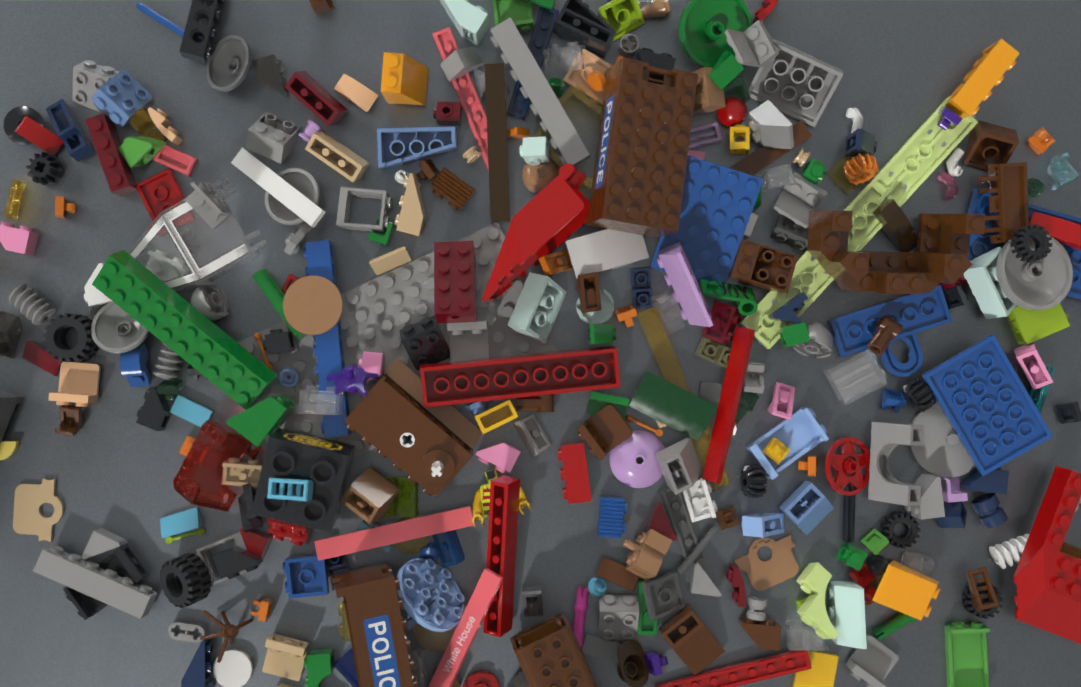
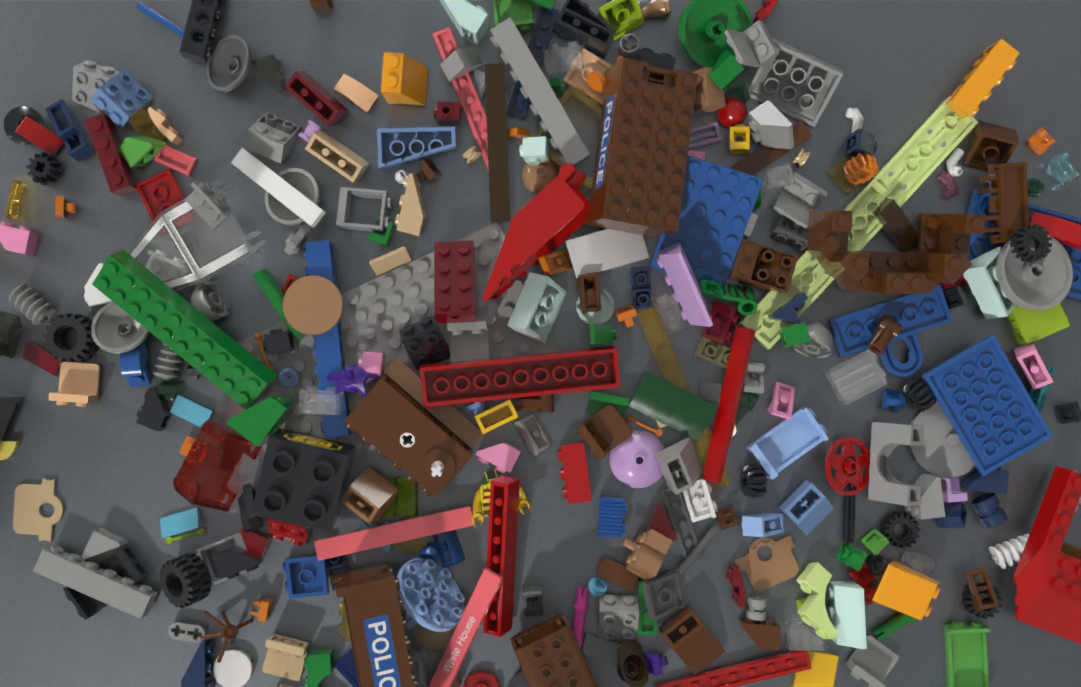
(70, 420): reddish brown bracket -> none
(241, 473): tan bracket -> none
(307, 492): medium azure slope -> none
(453, 189): reddish brown brick -> none
(701, 583): light grey slope -> none
(776, 450): yellow tile -> none
(810, 465): orange tile -> none
(814, 171): green brick -> none
(948, 118): dark purple tile -> none

